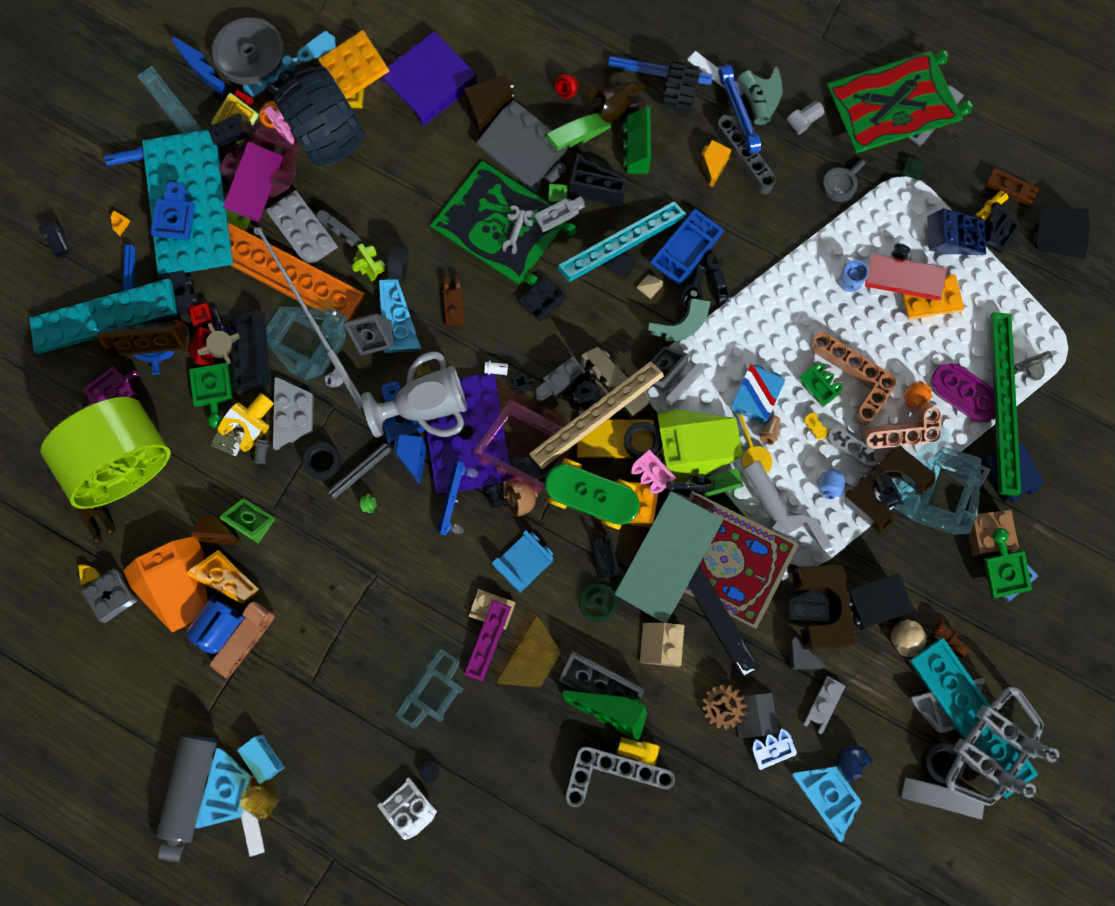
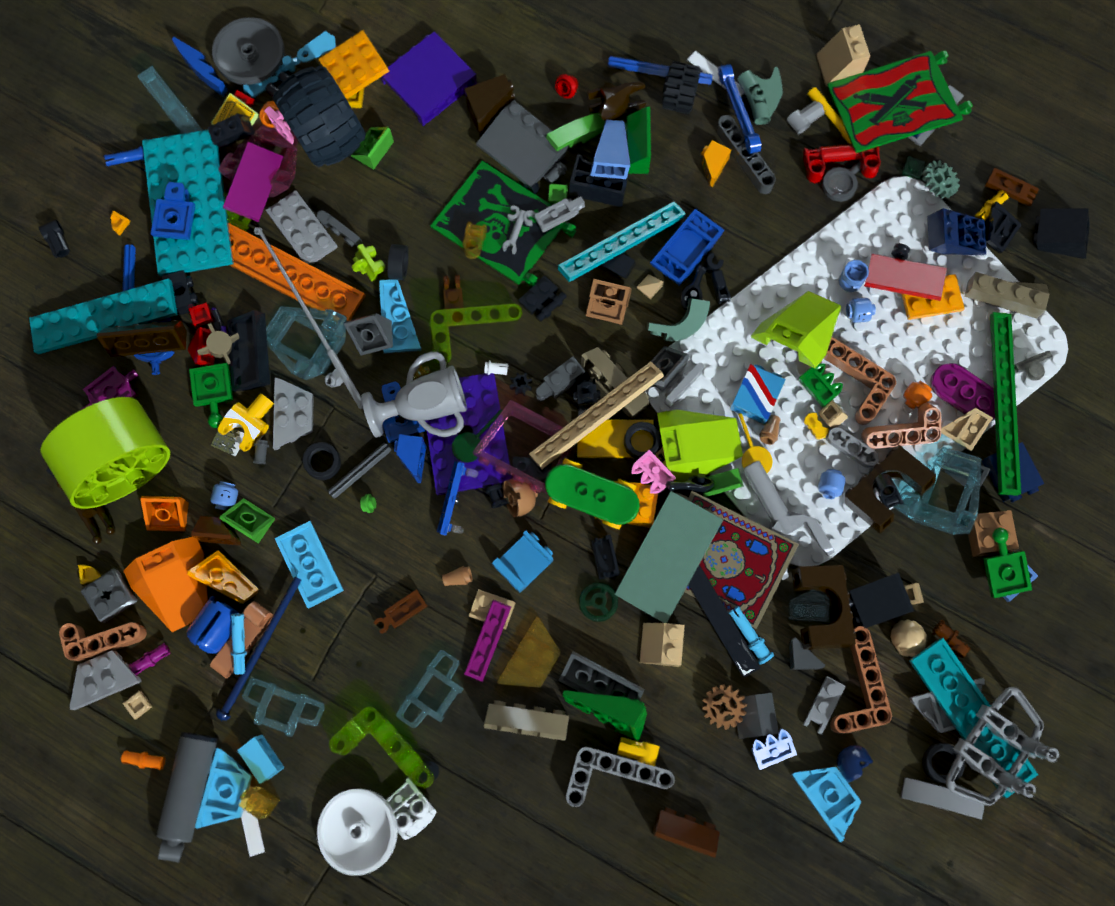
(101, 678): none -> light grey wing
(104, 638): none -> nougat beam
(137, 705): none -> tan tile
(143, 760): none -> orange pin
(150, 659): none -> magenta pin
(164, 513): none -> orange slope
(223, 714): none -> dark blue bar
(224, 495): none -> medium blue head
(238, 643): none -> medium azure axle
(295, 716): none -> clear light blue bar
(310, 563): none -> medium azure plate
(357, 831): none -> white dish
(374, 146): none -> bright green slope
(386, 736): none -> clear neon green beam
(402, 611): none -> reddish brown plate
(459, 576): none -> medium nougat cone
(466, 320): none -> clear neon green beam
(466, 443): none -> dark green piece
(475, 237): none -> clear yellow piece
(525, 721): none -> dark tan wedge
(608, 293): none -> medium nougat brick
(612, 152): none -> medium blue slope
(686, 832): none -> reddish brown slope
(756, 643): none -> medium azure pin
(802, 326): none -> lime wedge
(815, 95): none -> yellow piece
(816, 159): none -> red piece
(833, 414): none -> tan slope
(844, 55): none -> tan slope
(860, 310): none -> medium blue head
(867, 687): none -> nougat beam
(914, 593): none -> tan slope
(940, 179): none -> sand green gear
(967, 428): none -> tan wing
(1018, 297): none -> dark tan wedge

